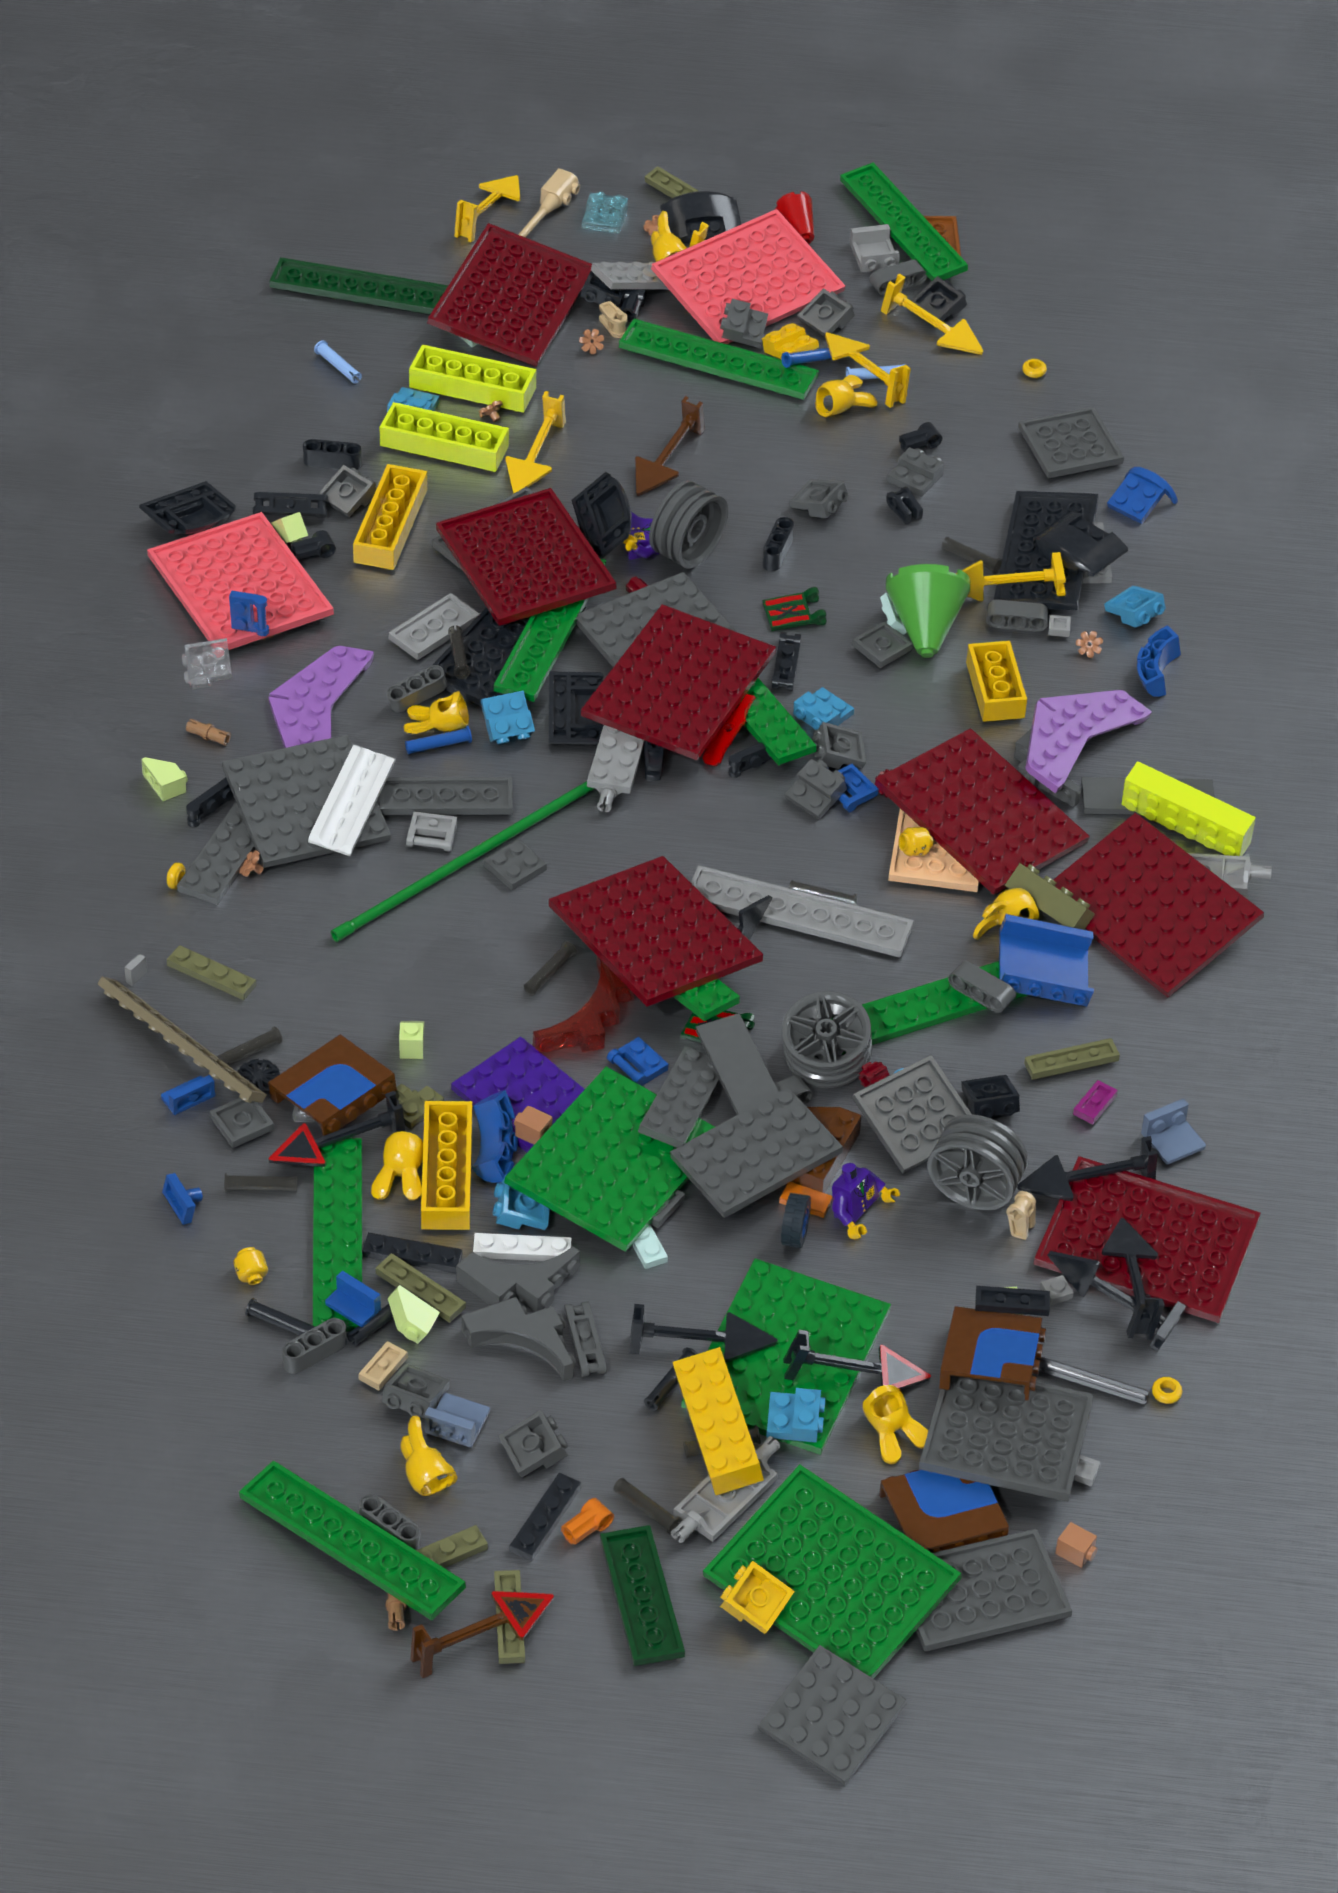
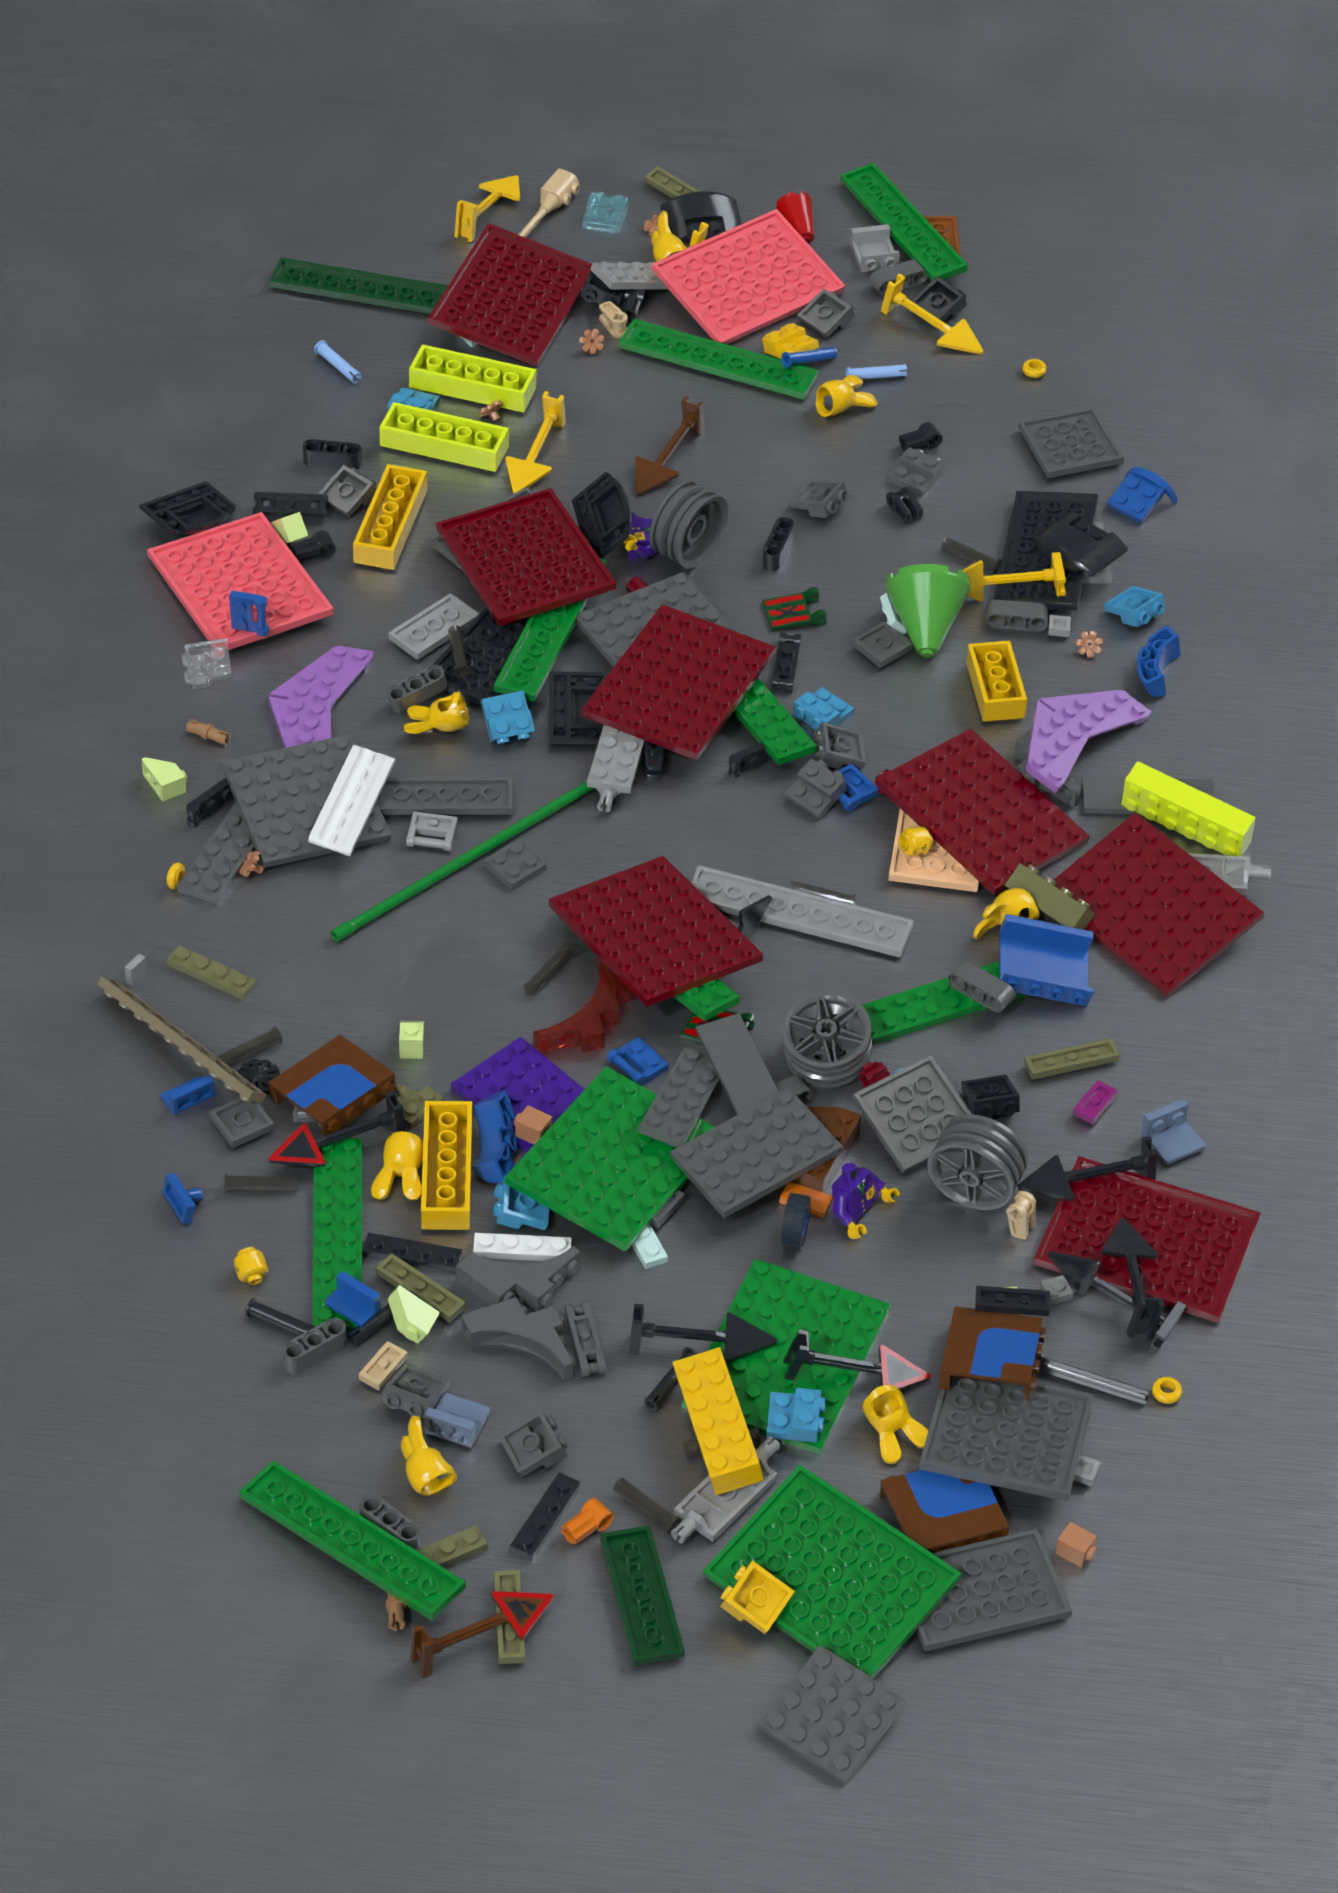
(438, 740): blue pin -> none
(716, 749): red piece -> none
(743, 323): dark grey plate -> none
(897, 379): yellow piece -> none

